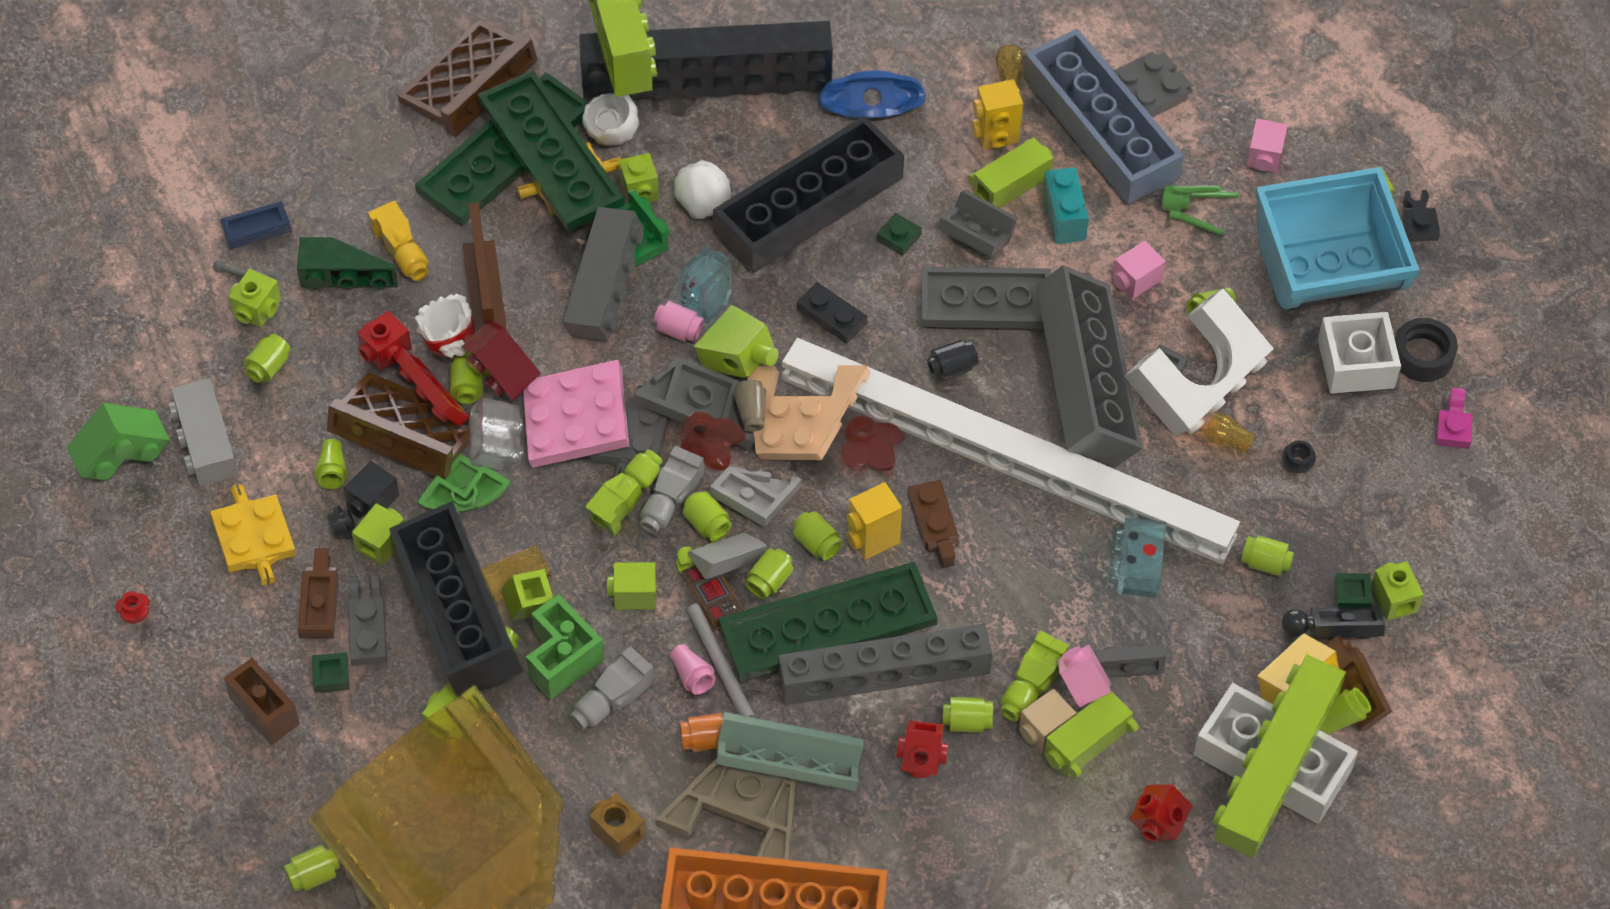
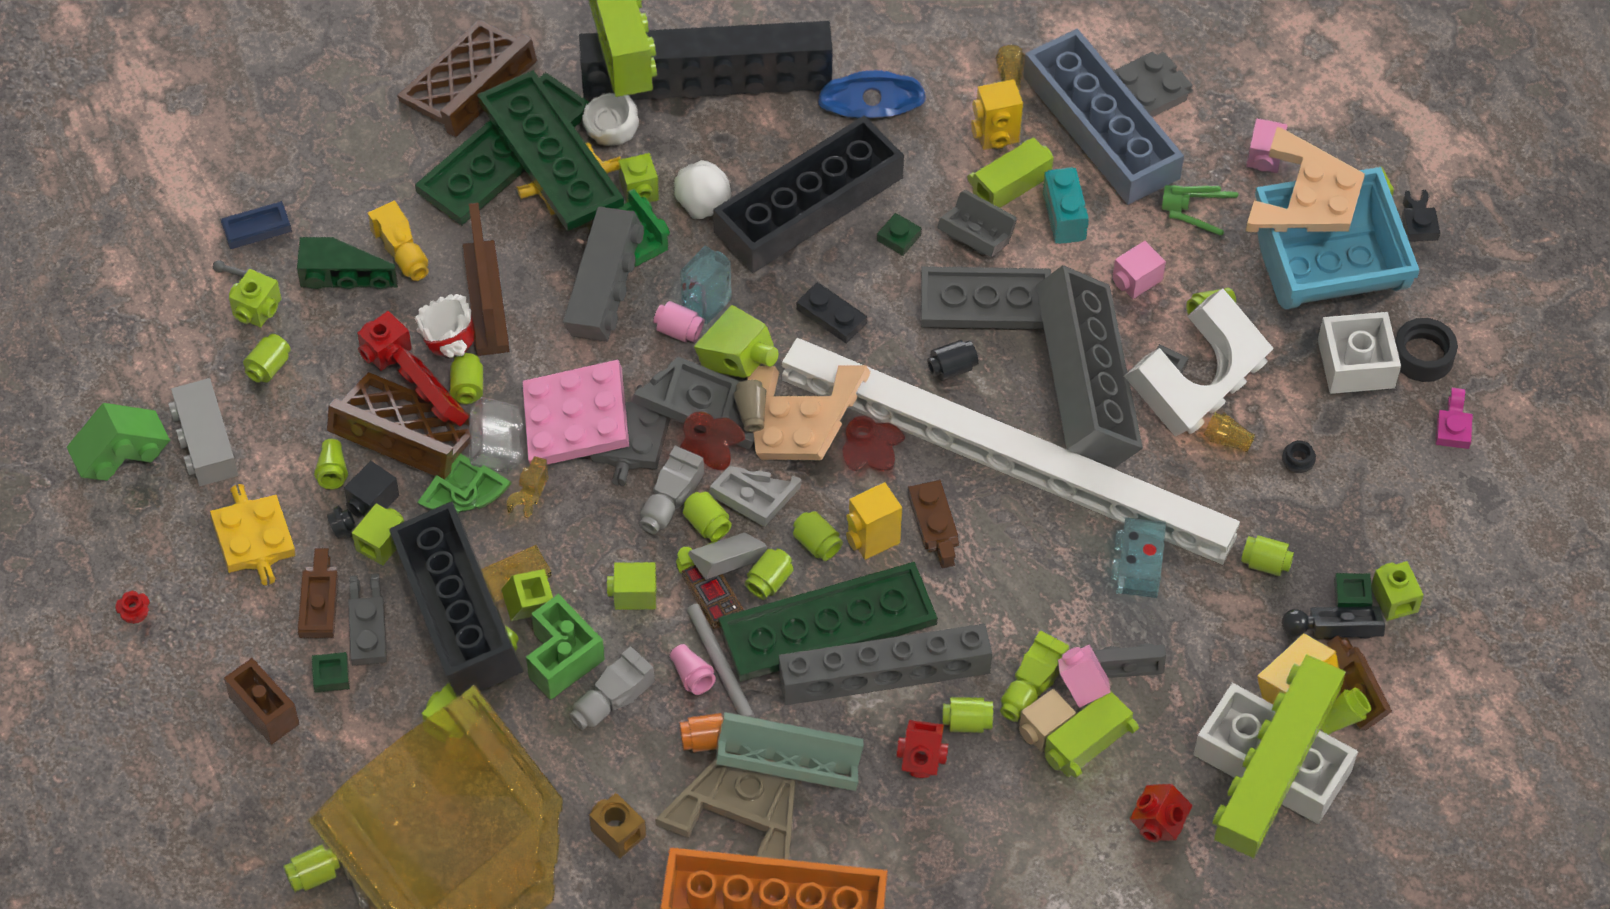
(500, 361): dark red brick -> none
(532, 483): none -> clear yellow plate
(622, 492): lime piece -> none
(1322, 194): none -> light nougat wing

